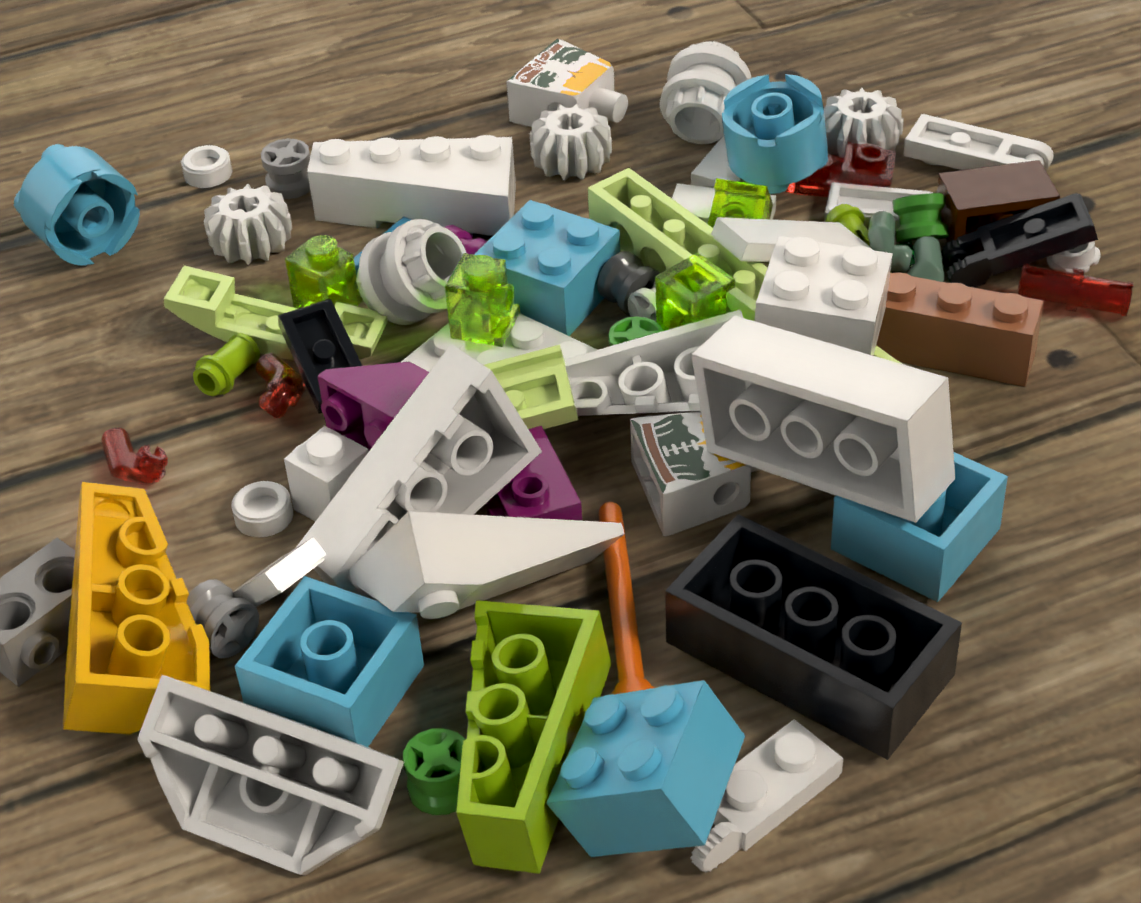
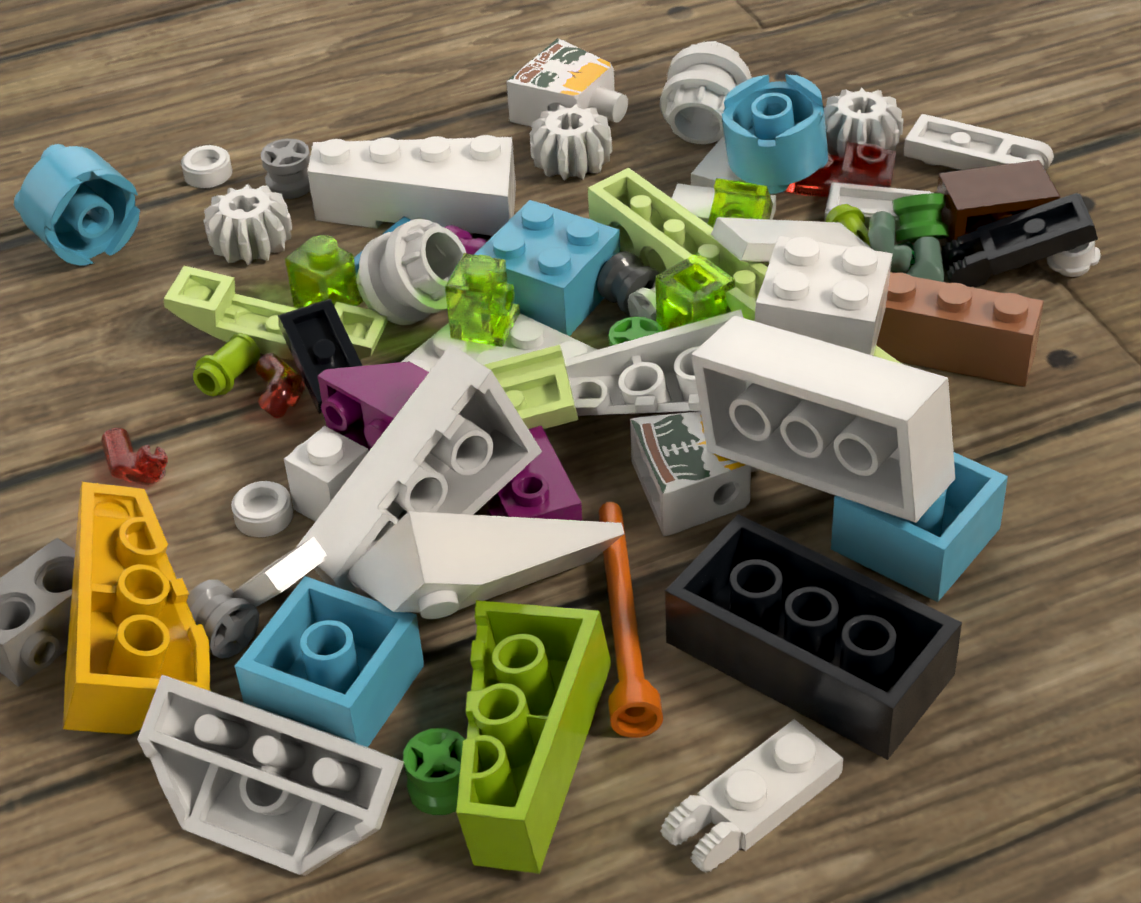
(647, 770): medium azure brick -> none
(1075, 289): clear red pin -> none

